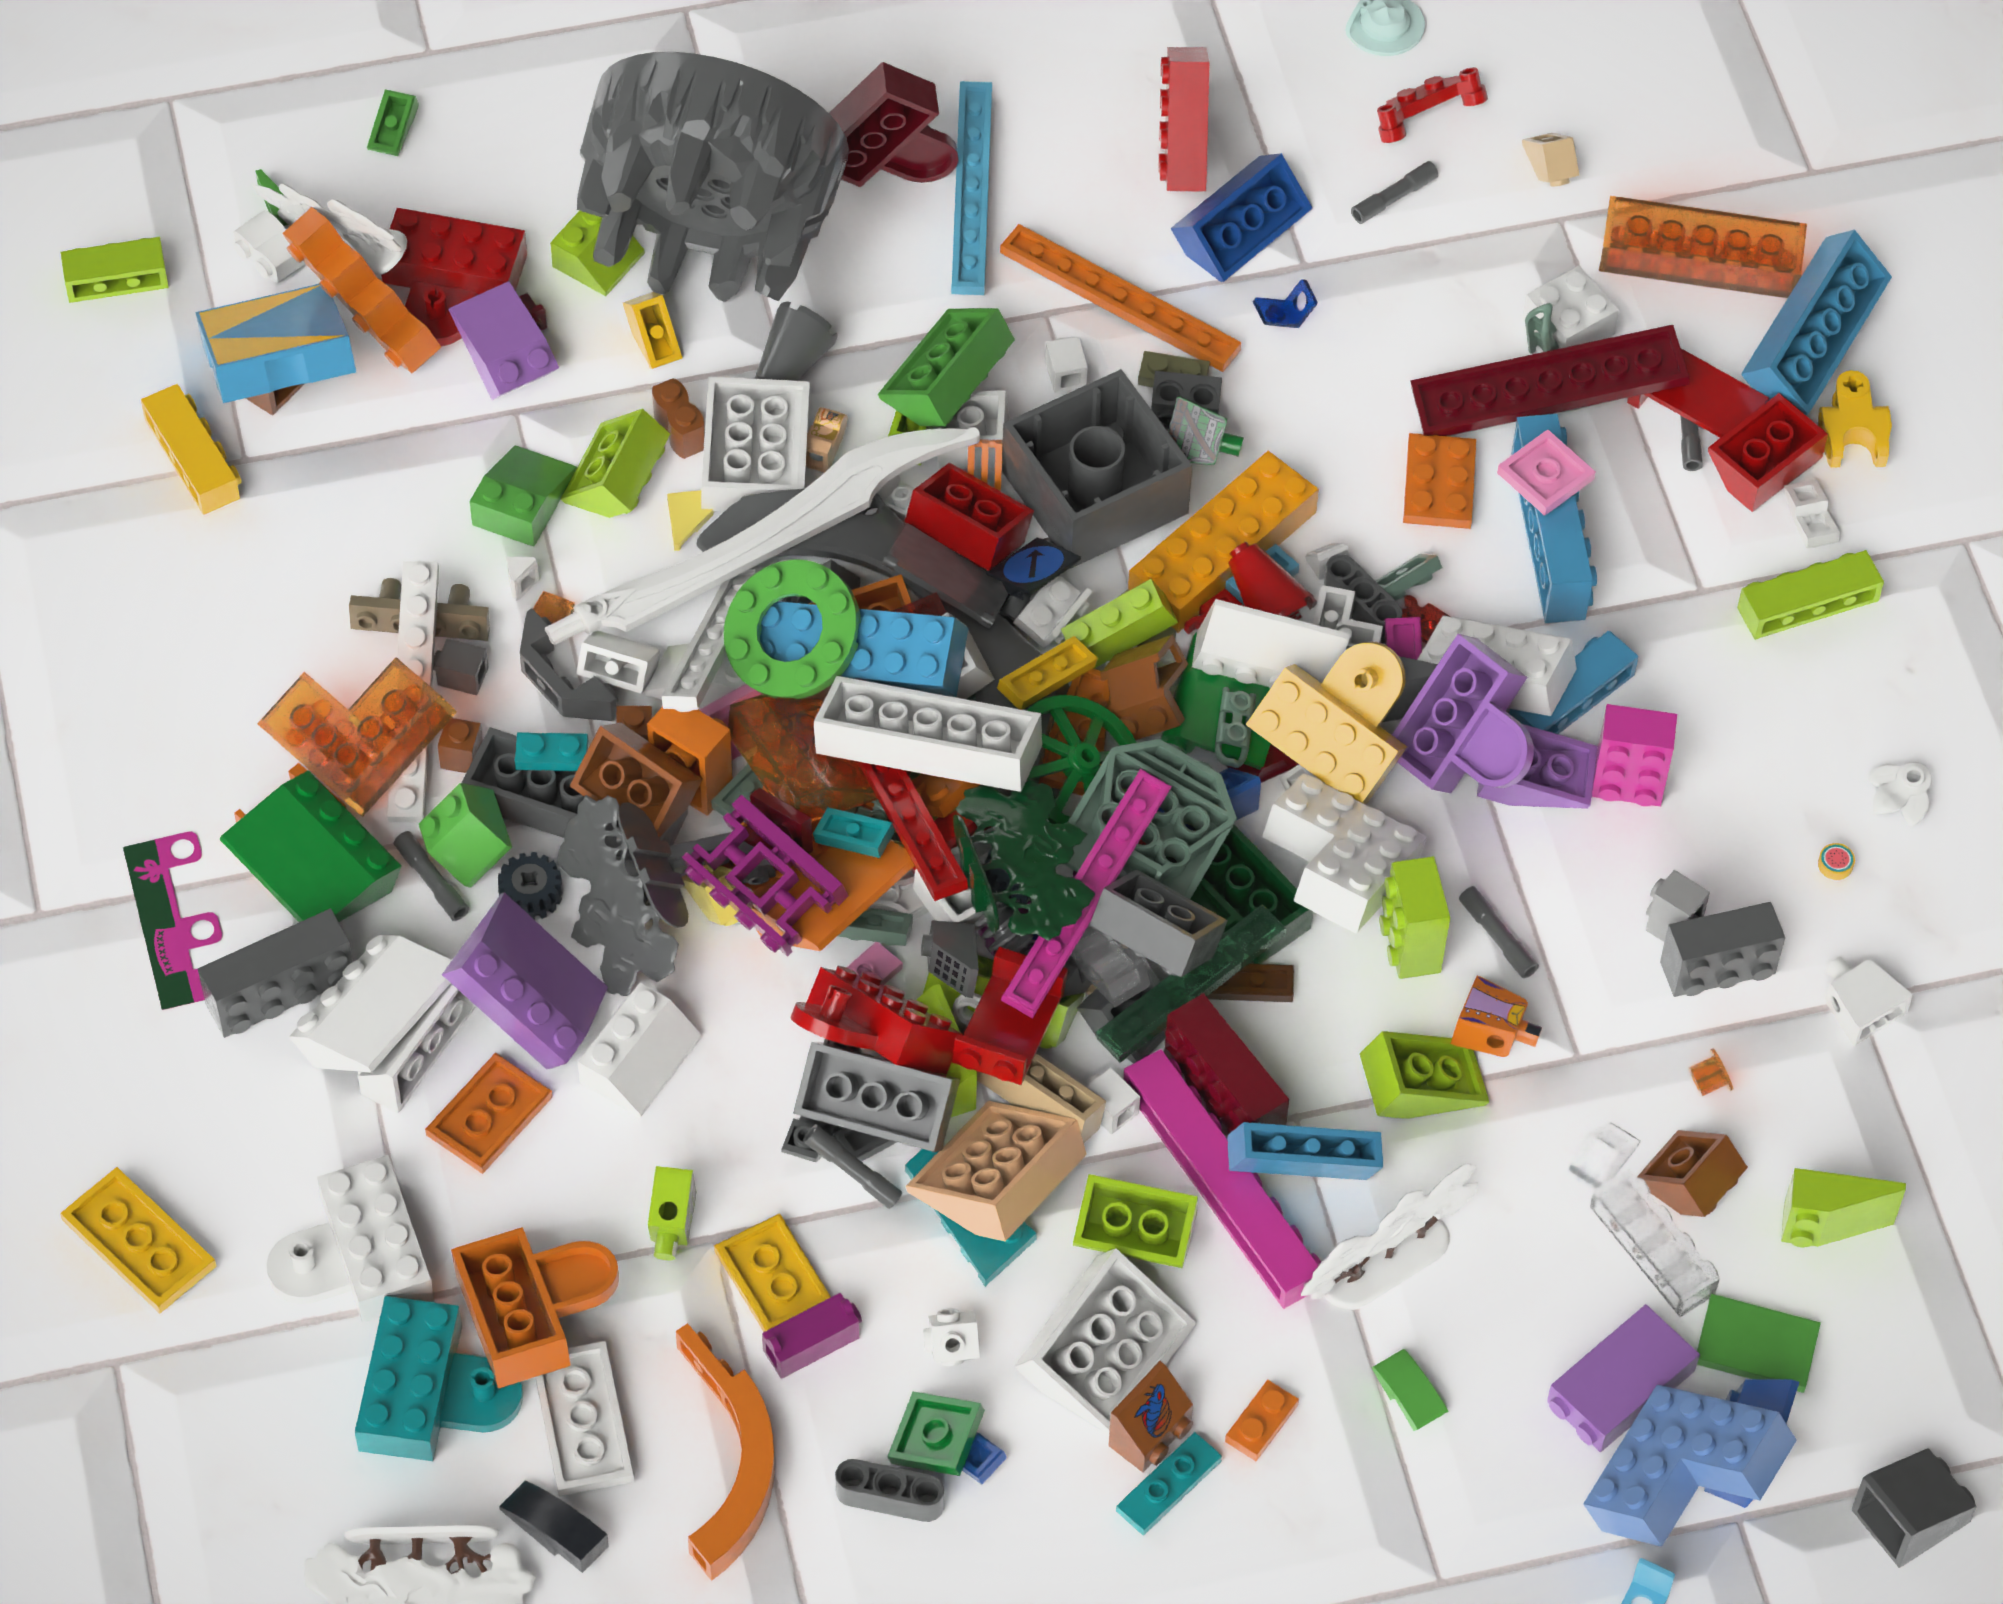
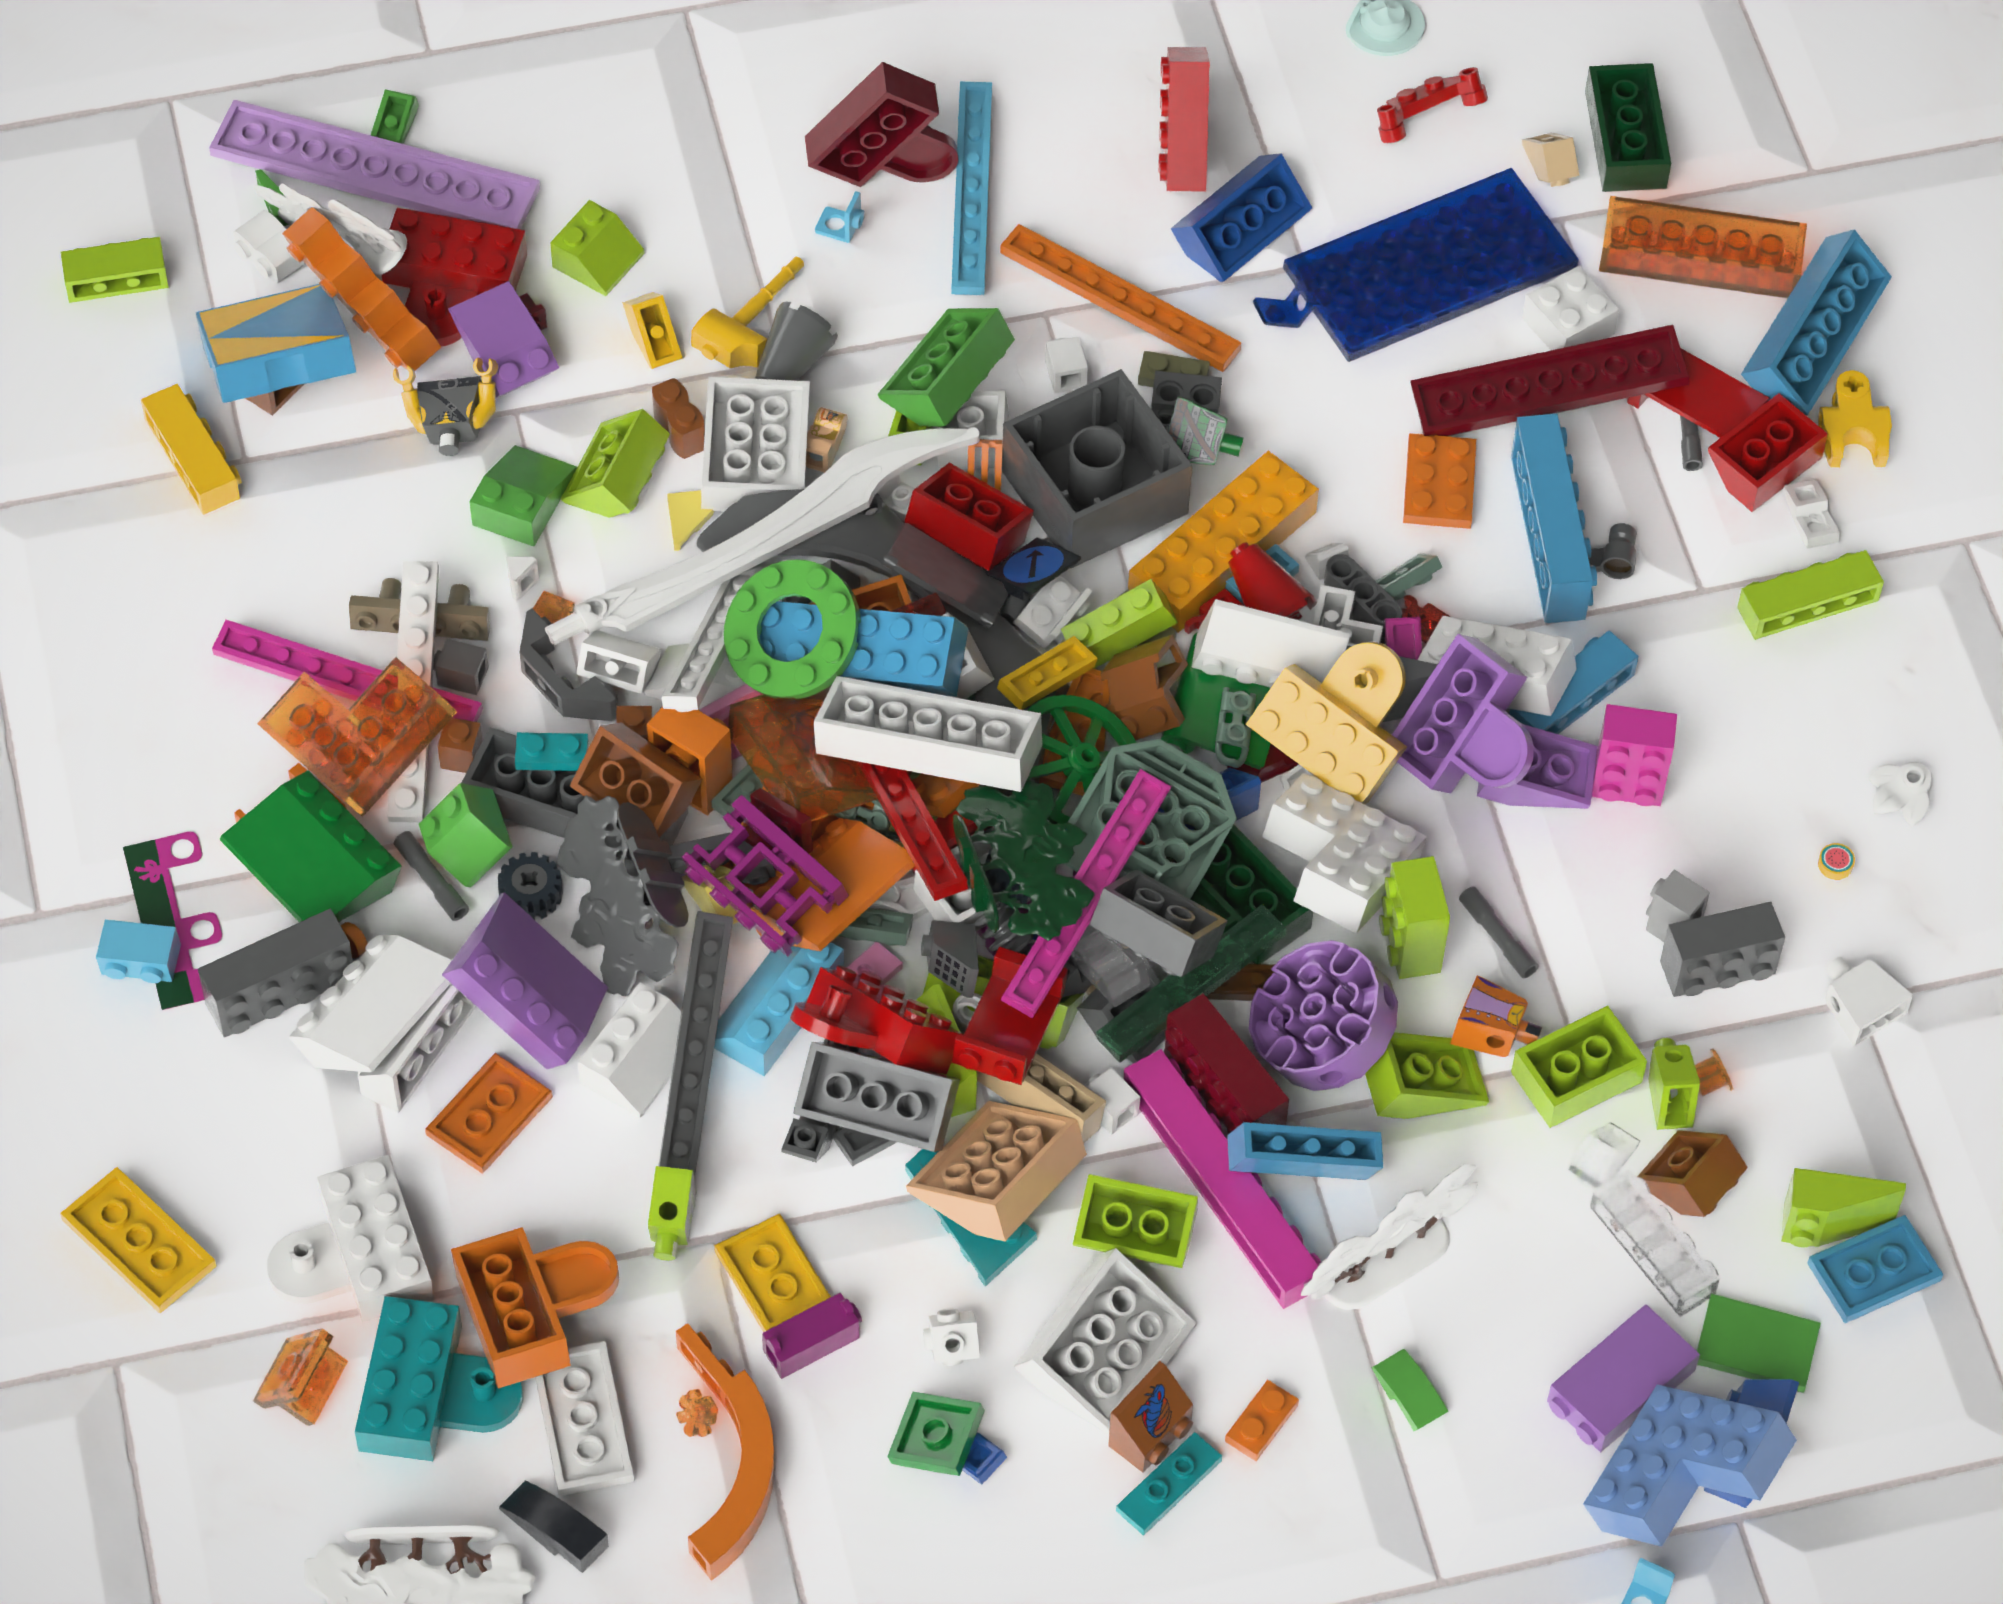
(138, 951): none -> medium azure brick
(302, 1376): none -> clear orange bracket
(330, 671): none -> dark pink plate
(356, 938): none -> orange tile
(372, 166): none -> lavender plate
(450, 408): none -> torso
(695, 1041): none -> dark grey plate
(697, 1412): none -> clear orange plant
(708, 165): dark grey wheel -> none
(729, 338): none -> yellow piece
(758, 1020): none -> medium azure slope
(852, 218): none -> medium azure bracket
(853, 832): teal plate -> none
(870, 1180): dark grey piece -> none
(878, 1476): dark grey beam -> none
(1323, 1015): none -> medium lavender brick
(1409, 183): dark grey piece -> none
(1431, 264): none -> clear blue plate
(1544, 326): sand green piece -> none
(1546, 472): bright pink plate -> none
(1578, 1066): none -> lime brick
(1619, 555): none -> dark grey piece
(1627, 127): none -> dark green brick
(1669, 1069): none -> lime torso
(1875, 1269): none -> dark azure plate
(1912, 1505): dark grey slope -> none

